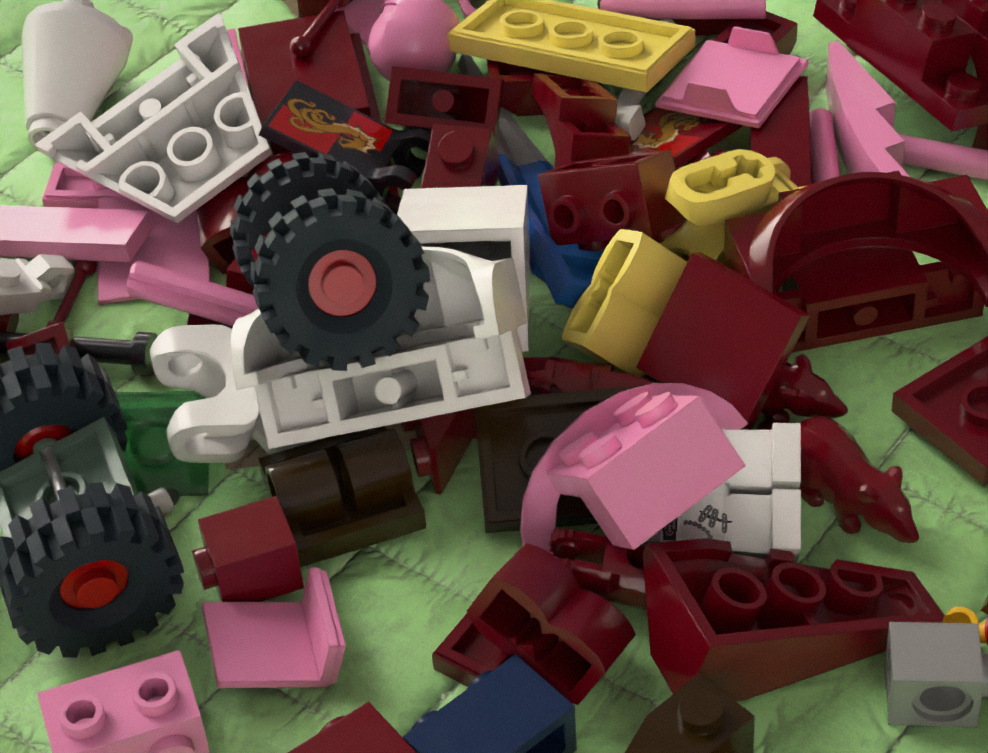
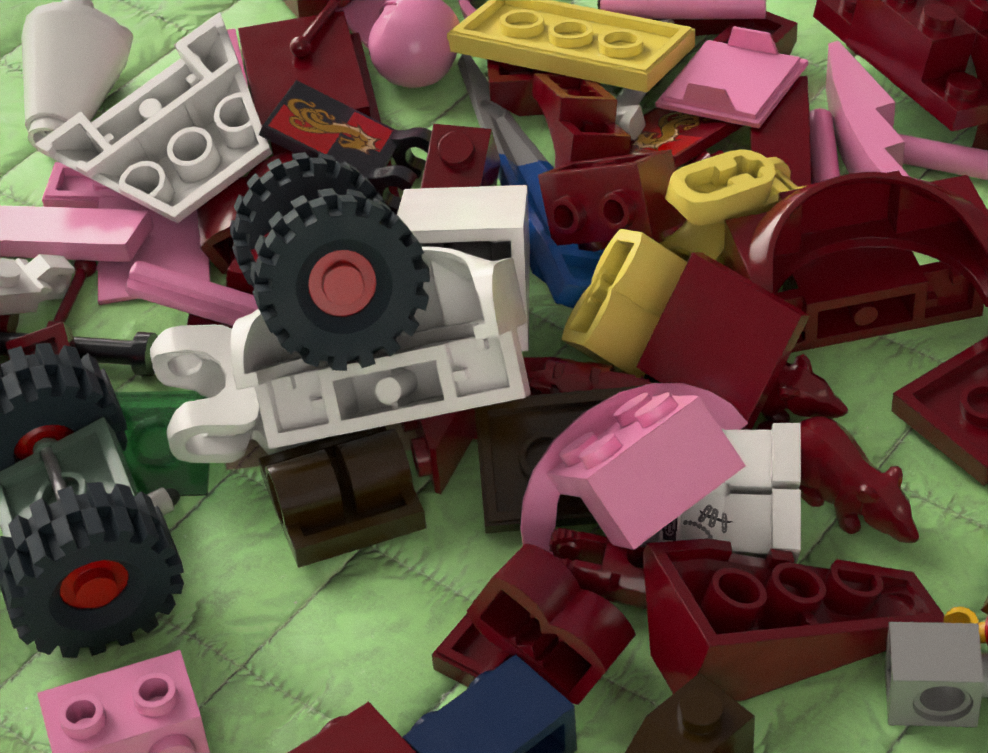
(248, 553): dark red brick -> none
(277, 640): bright pink piece -> none
(443, 98): dark red slope -> none

